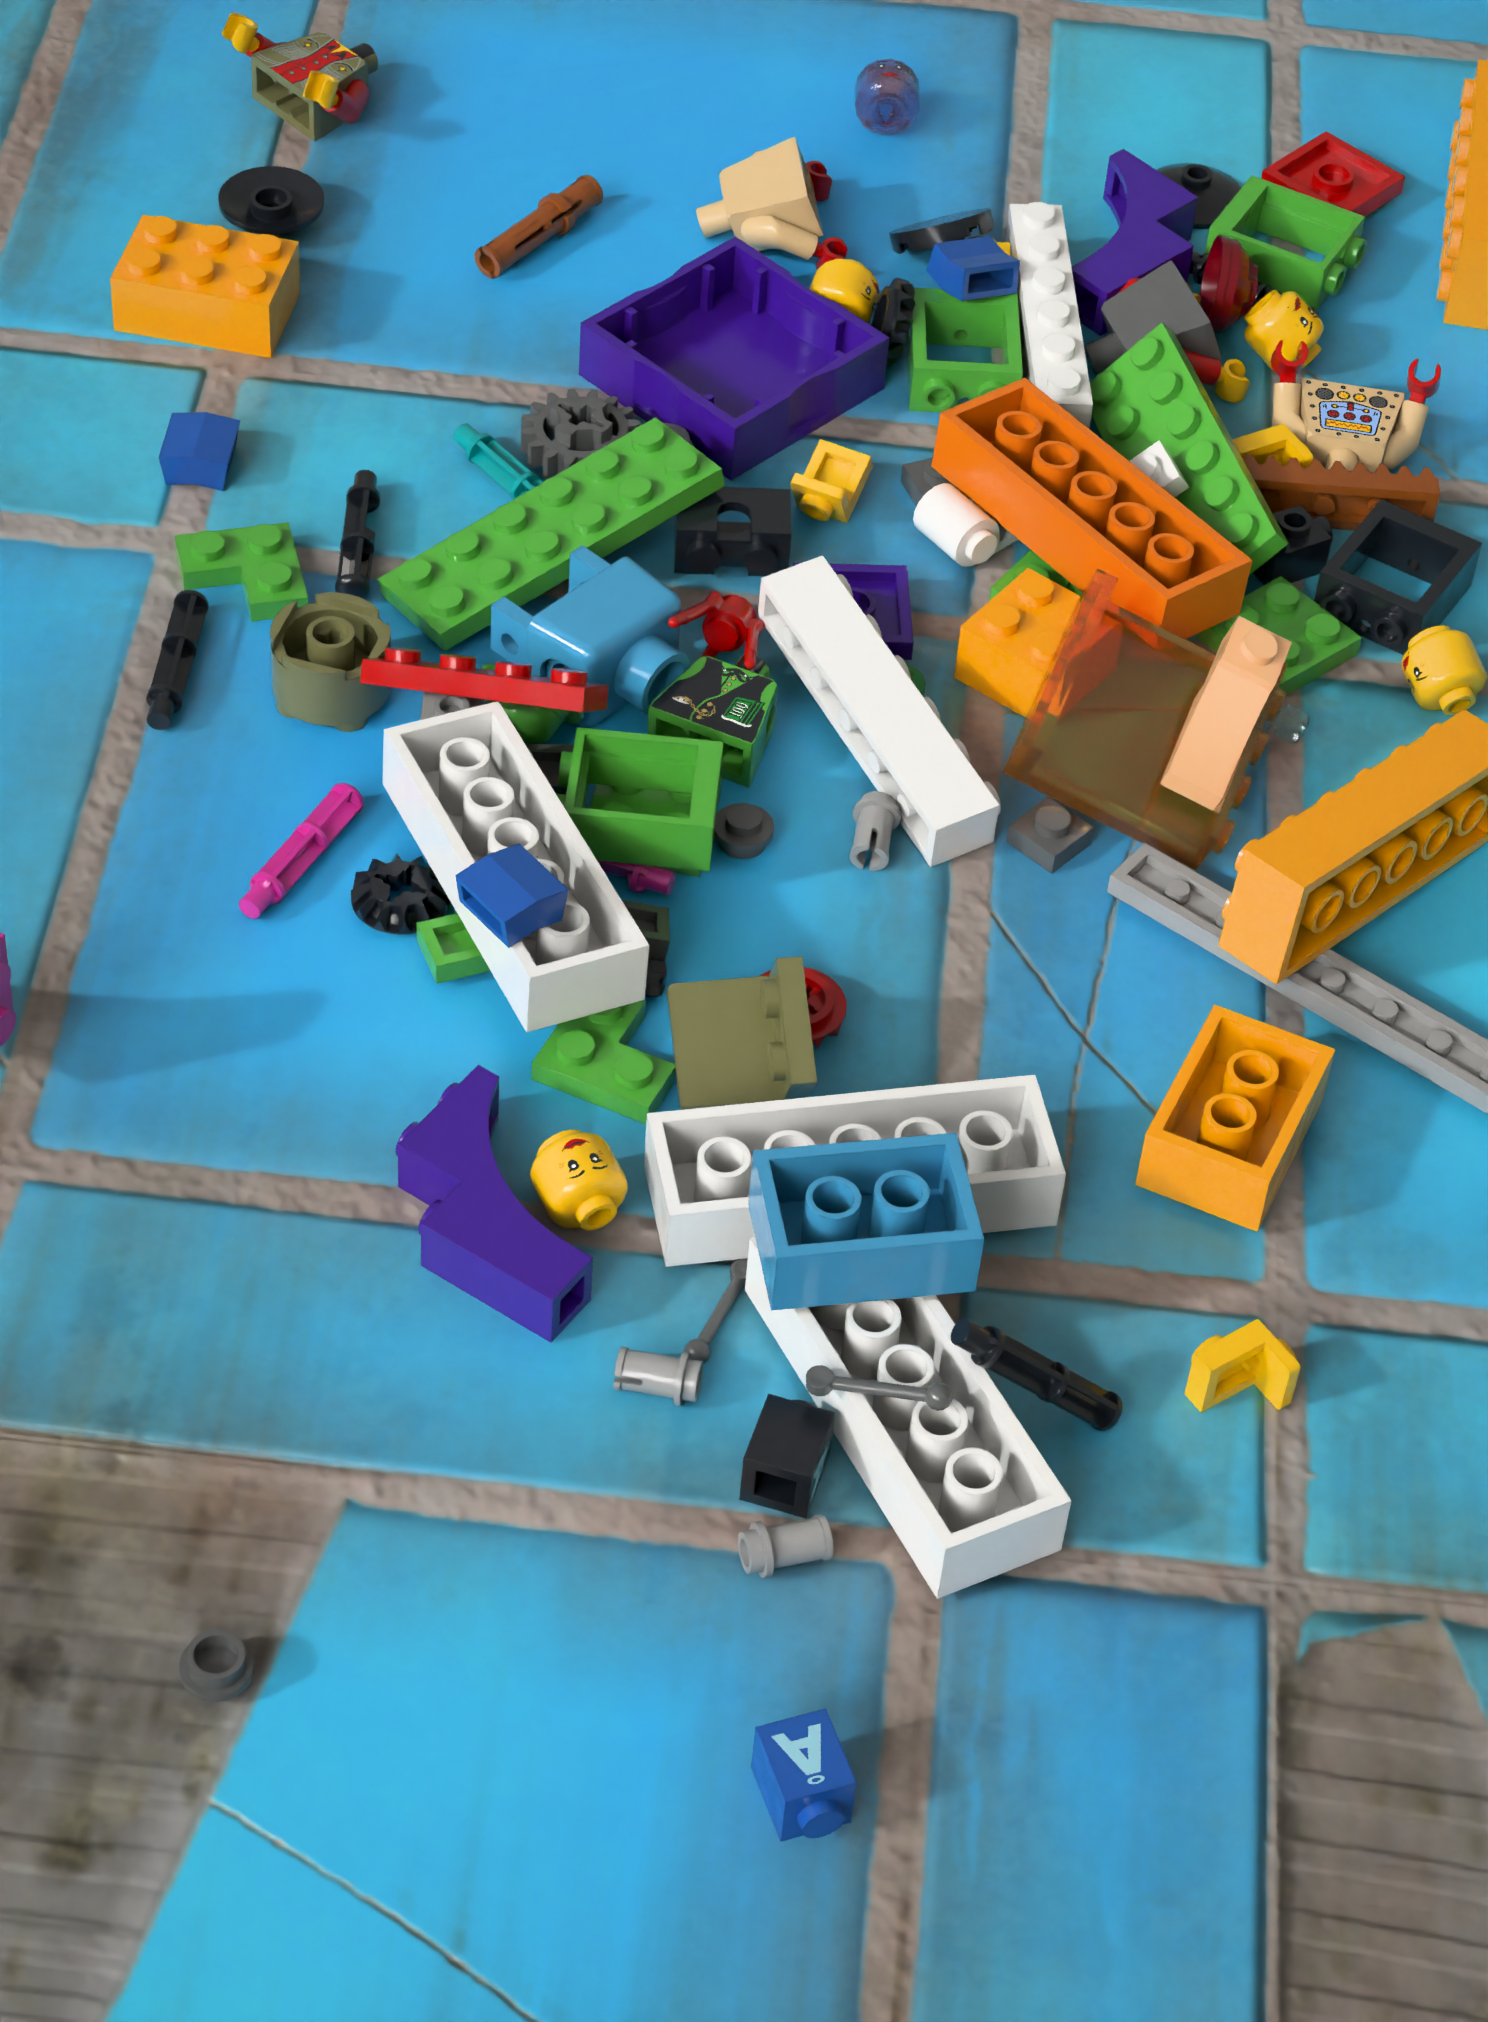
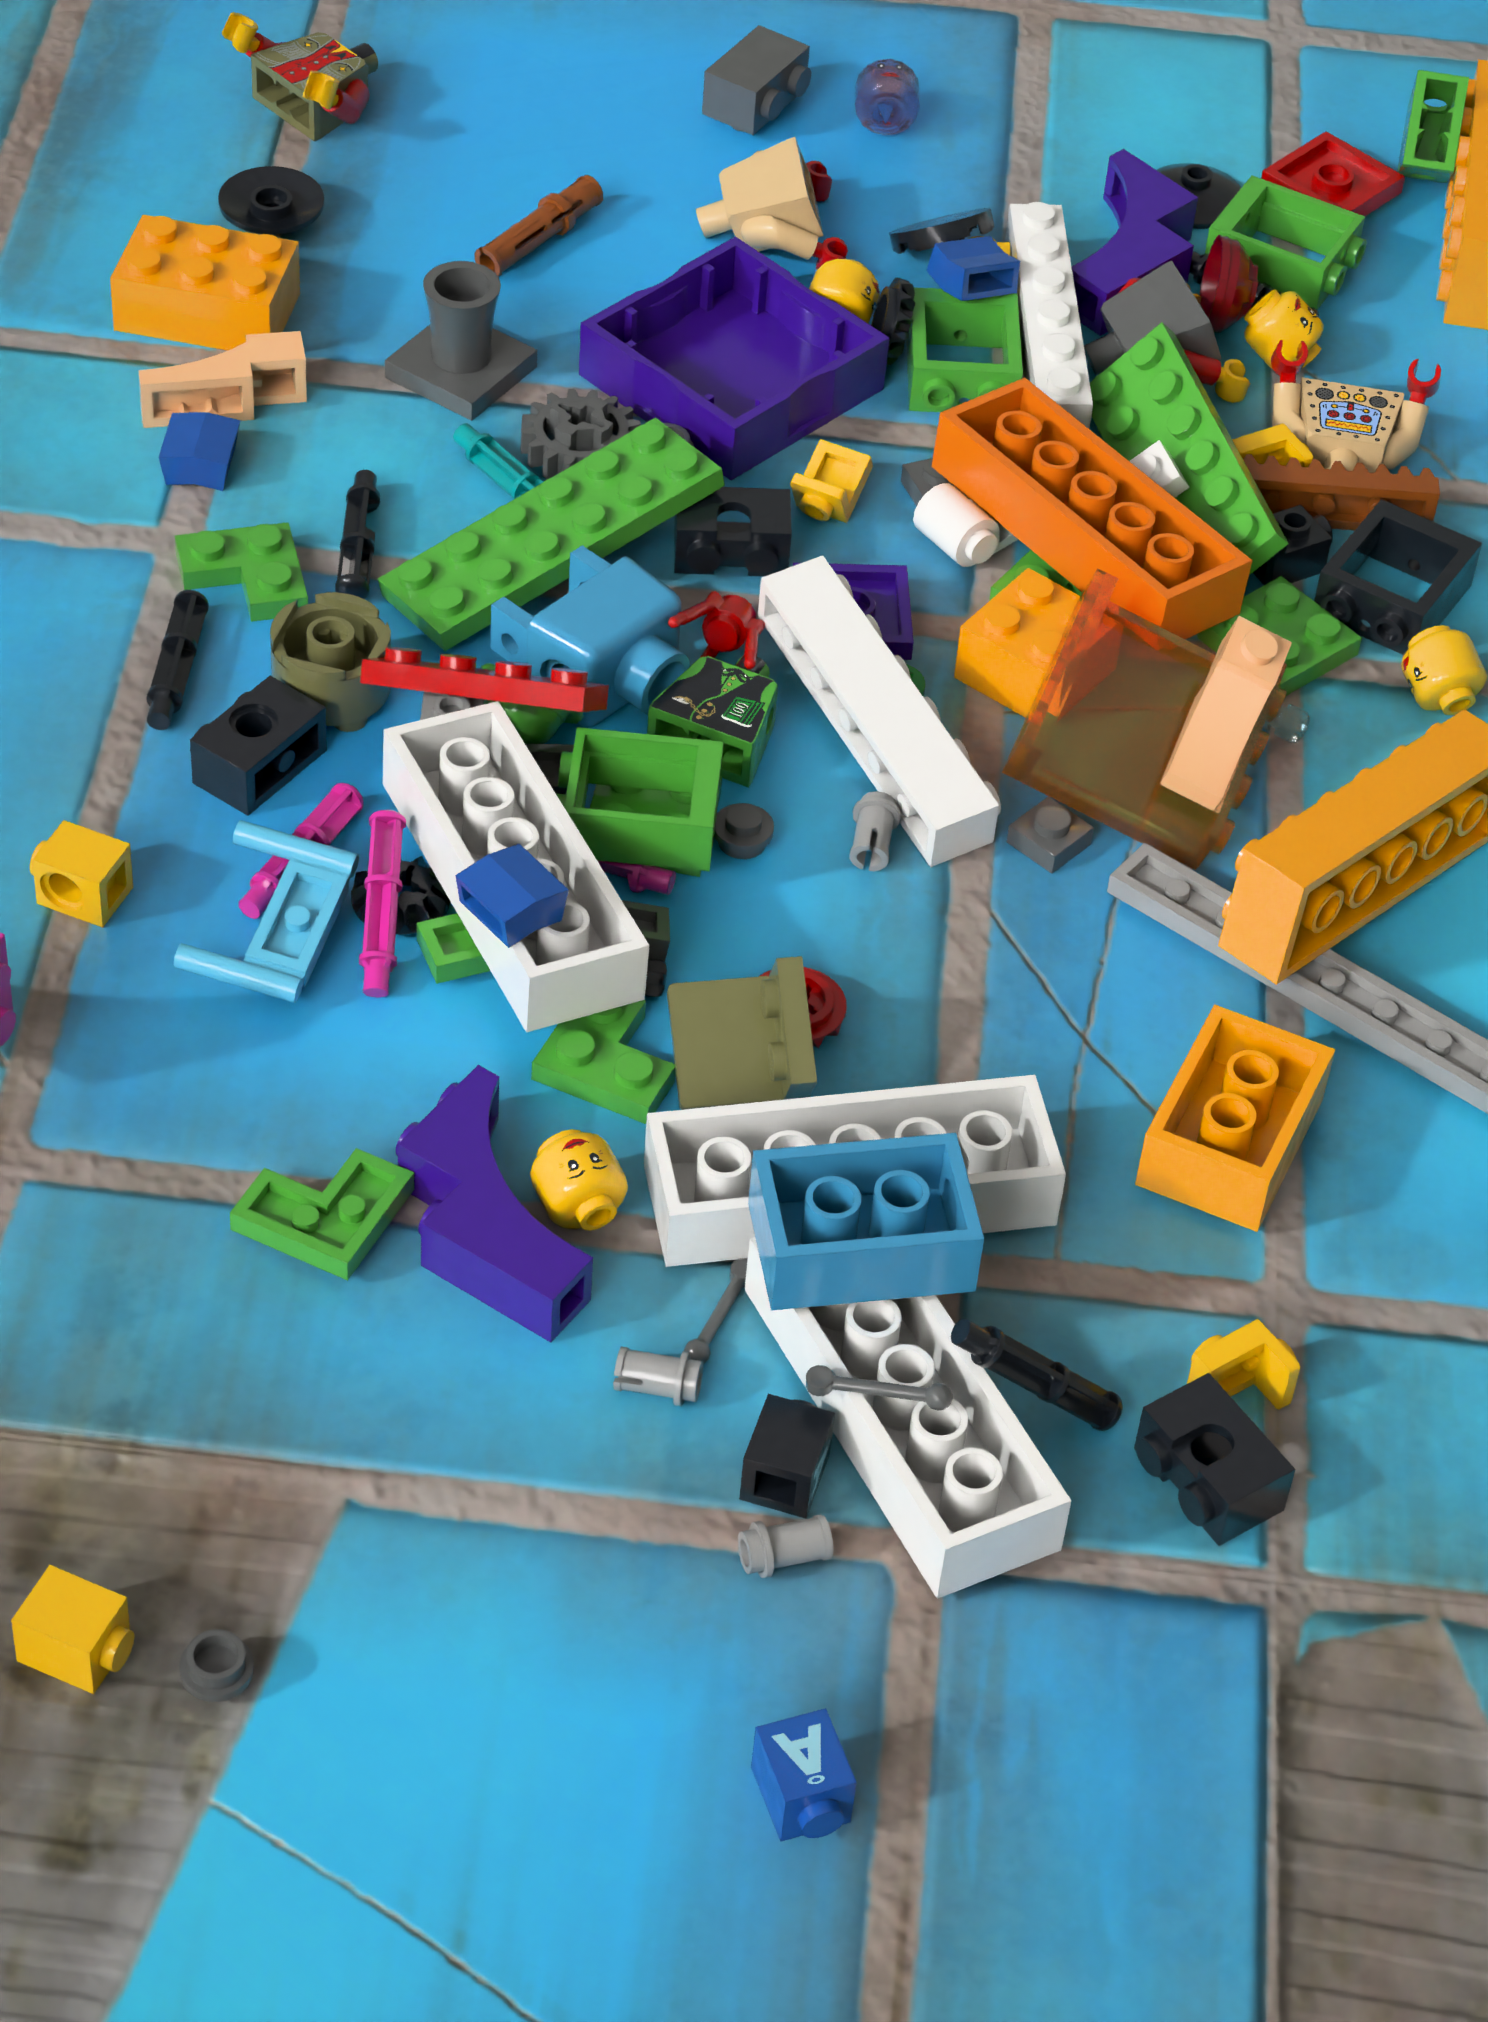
(73, 1629): none -> yellow brick
(82, 873): none -> yellow brick
(256, 373): none -> light nougat slope
(258, 745): none -> black brick
(294, 921): none -> medium azure plate
(329, 1226): none -> bright green plate
(381, 901): none -> dark pink piece
(460, 354): none -> dark grey plant
(756, 80): none -> dark grey brick
(1215, 1457): none -> black brick
(1433, 132): none -> bright green torso

